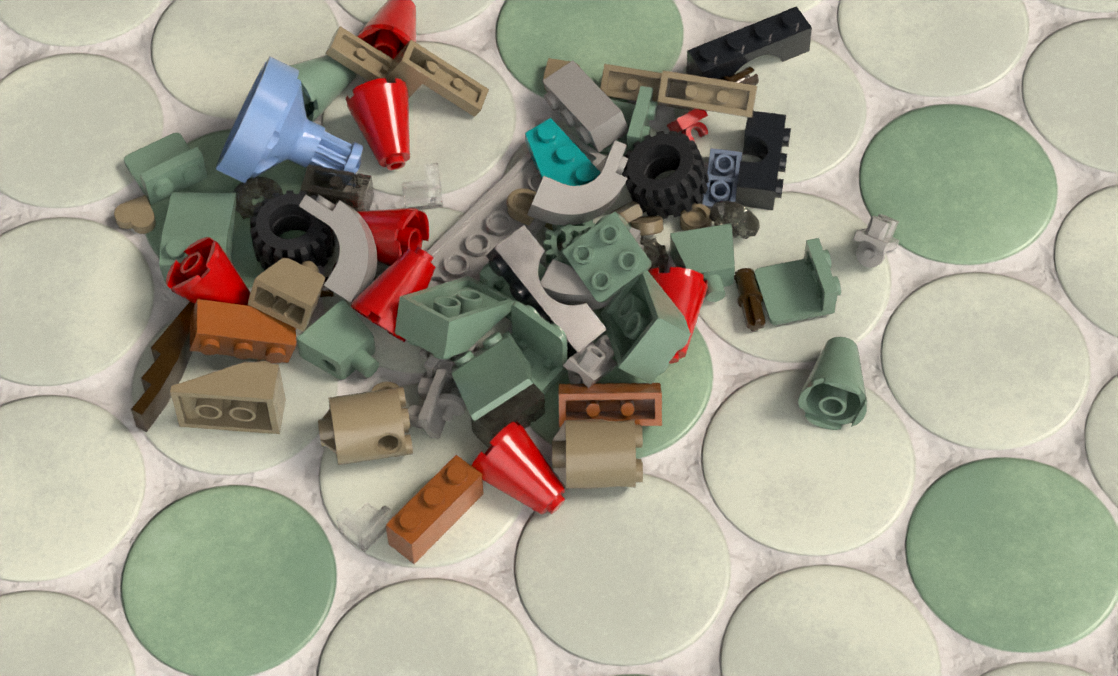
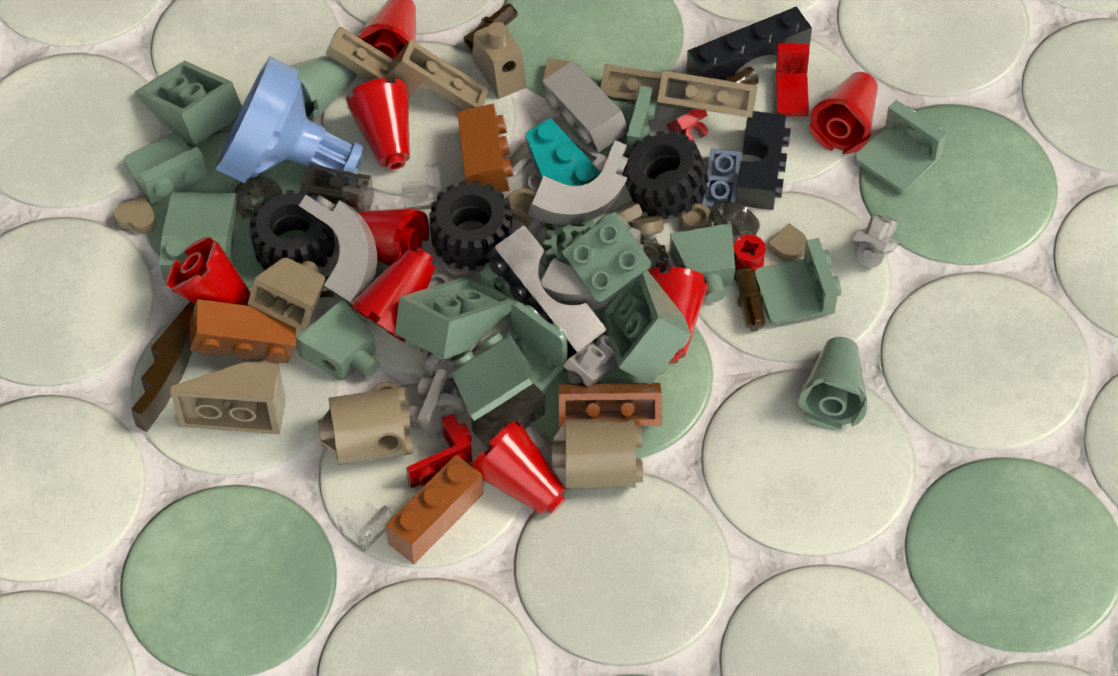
(192, 101): none -> sand green slope
(458, 440): none -> red bracket
(467, 204): none -> black tyre
(485, 147): none -> dark orange brick
(491, 51): none -> dark tan torso
(504, 15): none -> dark brown axle
(746, 244): none -> red wheel
(788, 244): none -> dark tan tile
(792, 79): none -> red bracket
(846, 114): none -> red cone
(902, 148): none -> sand green bracket

